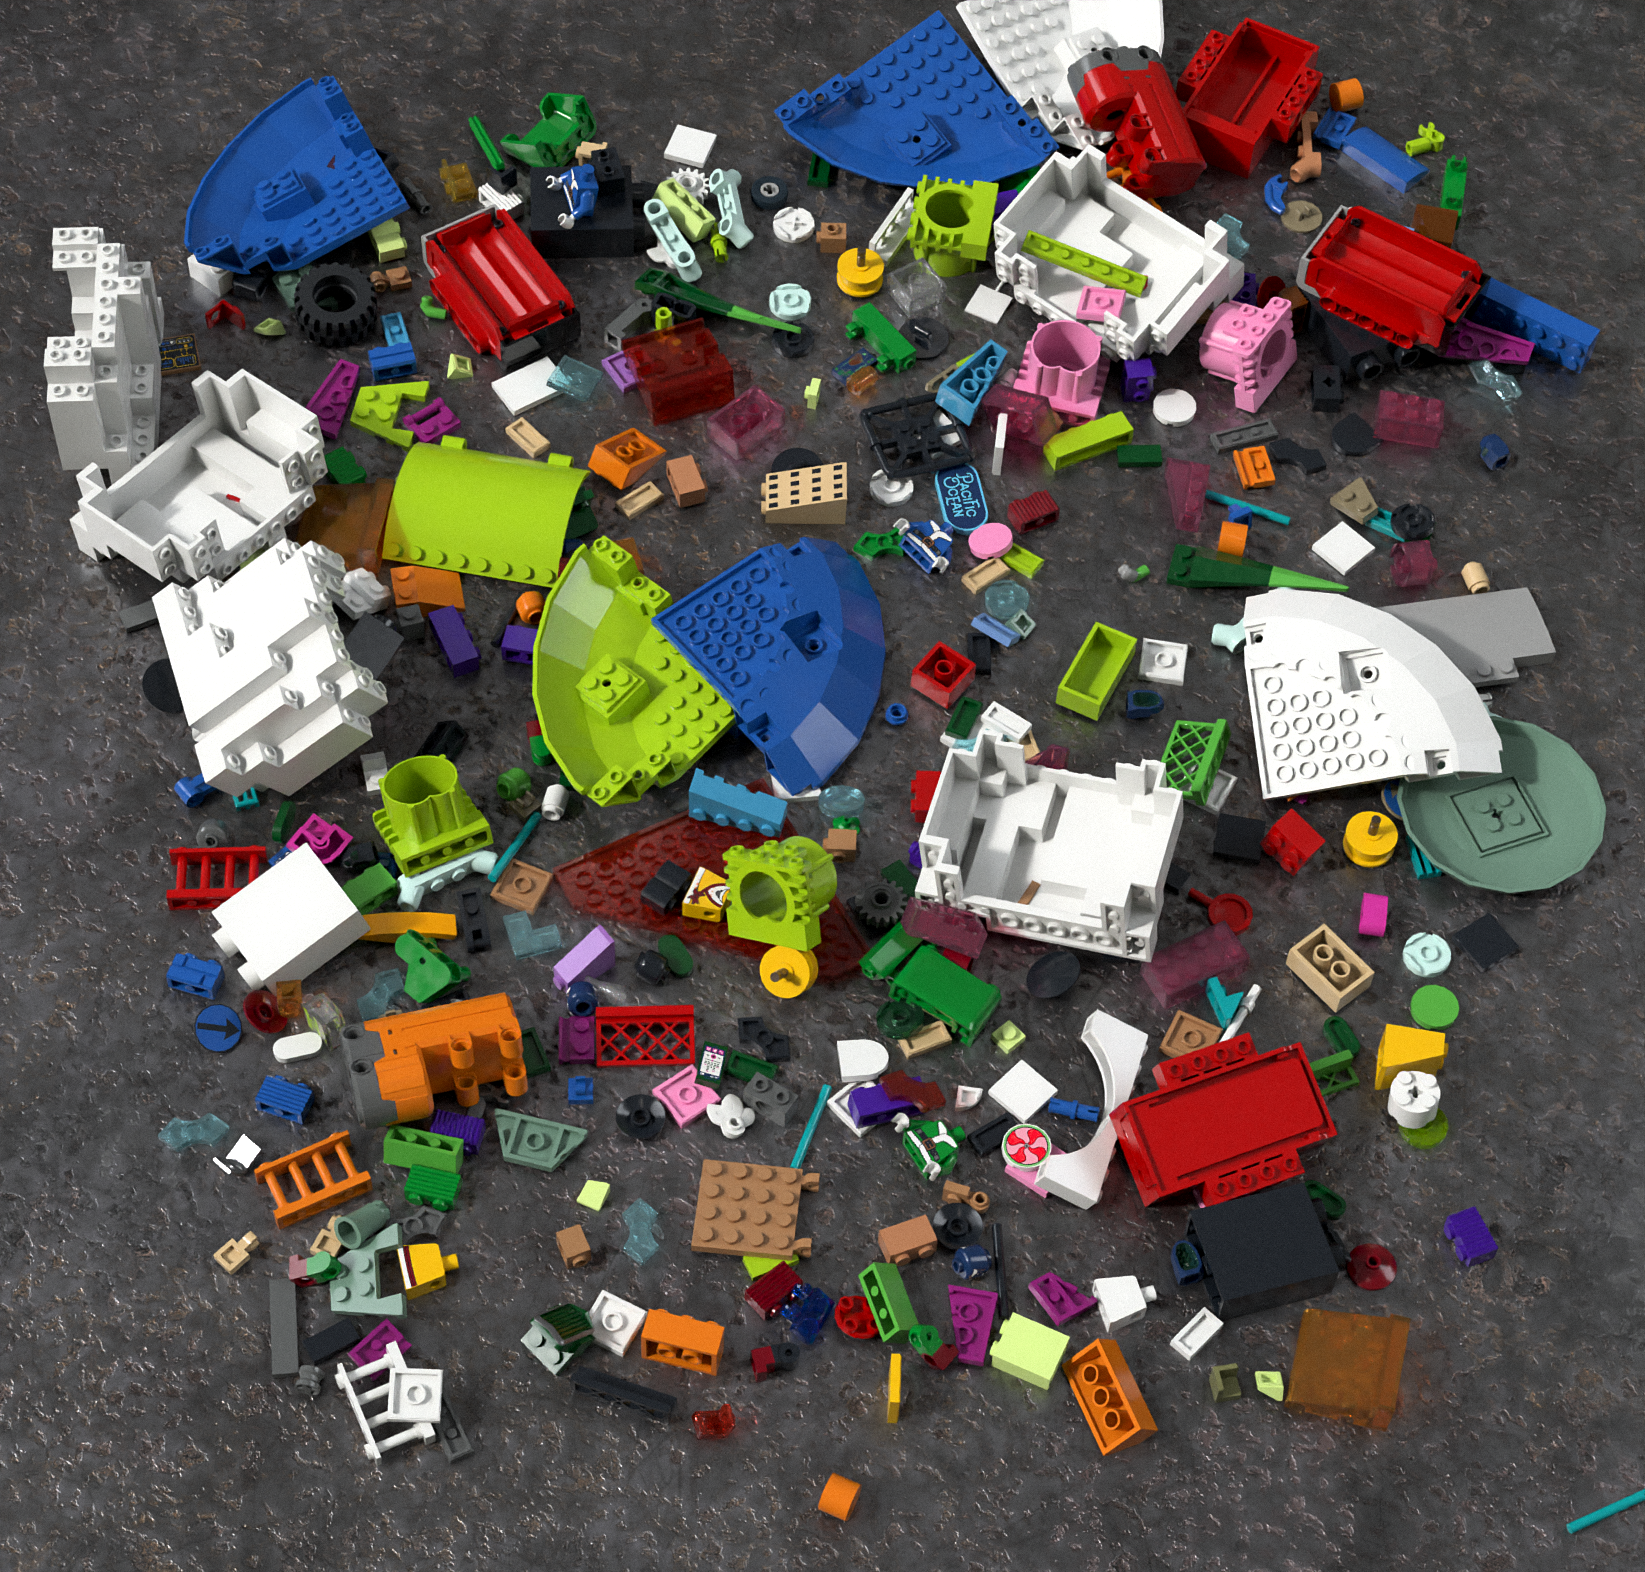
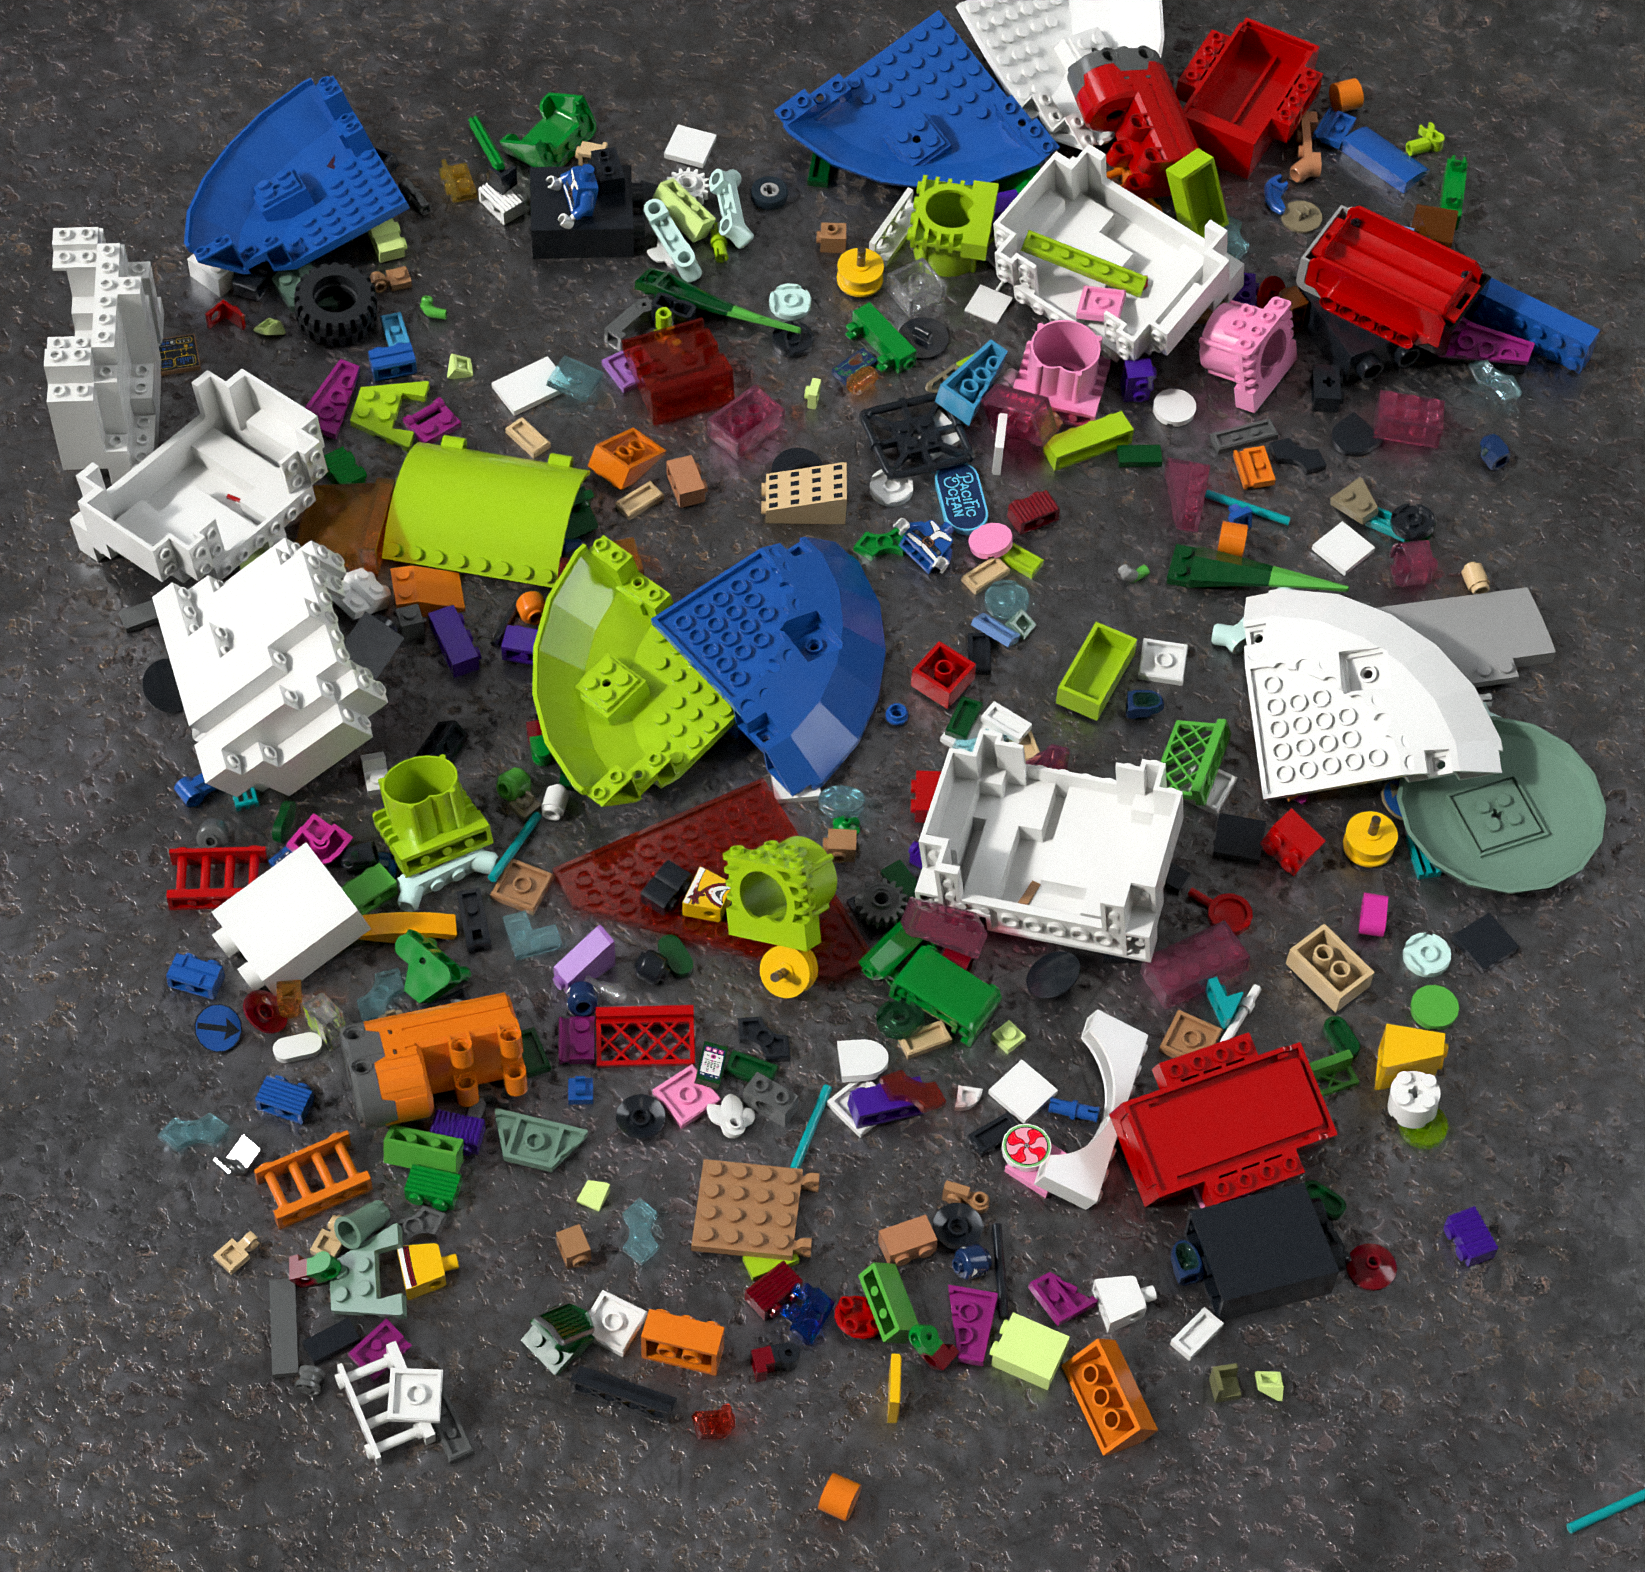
(499, 288): red piece -> none
(735, 806): dark azure wedge -> none
(793, 225): white tile -> none
(930, 1145): torso -> none
(1197, 192): none -> lime piece
(1348, 1366): clear orange panel -> none

